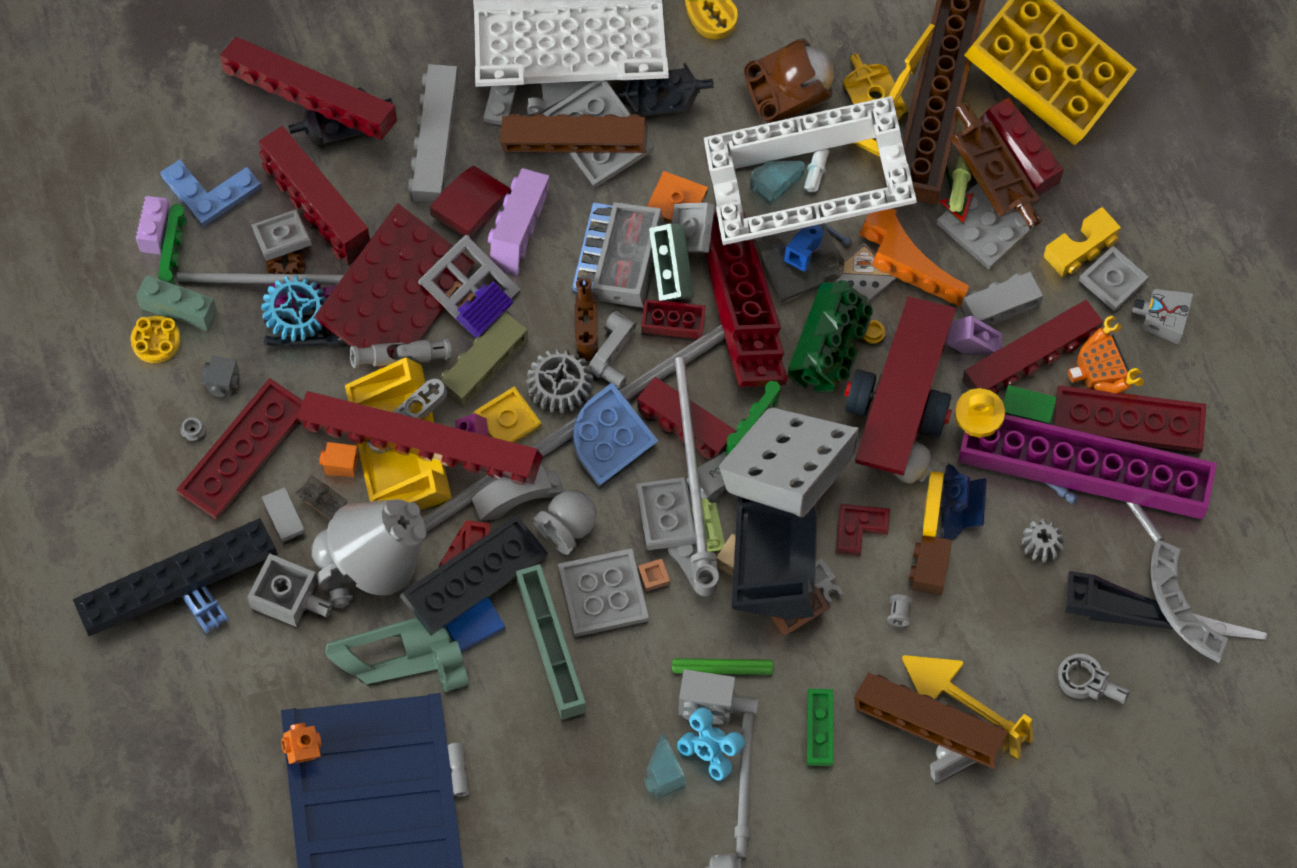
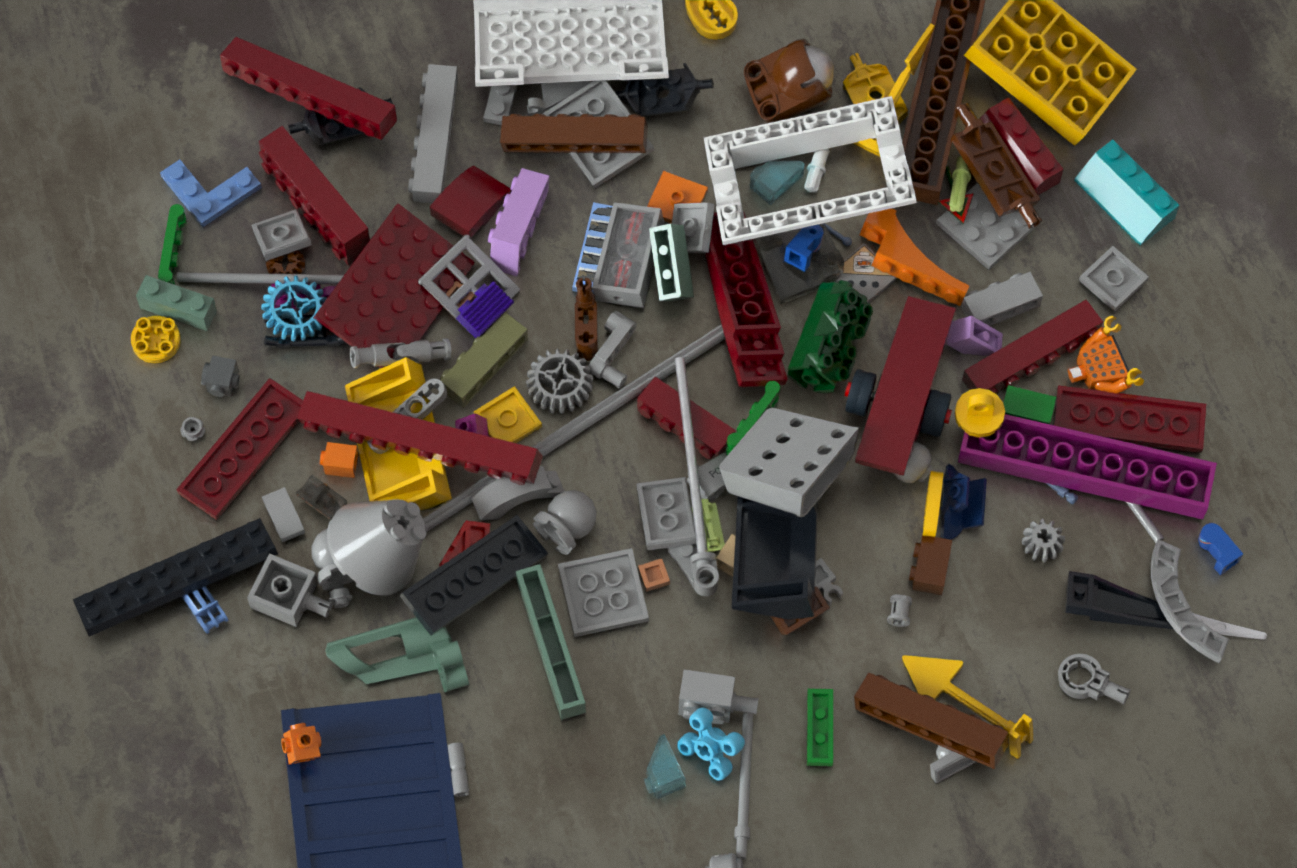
(153, 225): lavender brick -> none
(476, 625): blue tile -> none
(609, 435): medium blue plate -> none
(673, 319): dark red piece -> none
(723, 666): bright green axle -> none
(855, 521): dark red tile -> none
(875, 332): yellow plate -> none
(1067, 255): yellow arch -> none
(1127, 192): none -> slope
(1165, 313): light grey torso -> none
(1220, 547): none -> blue leg

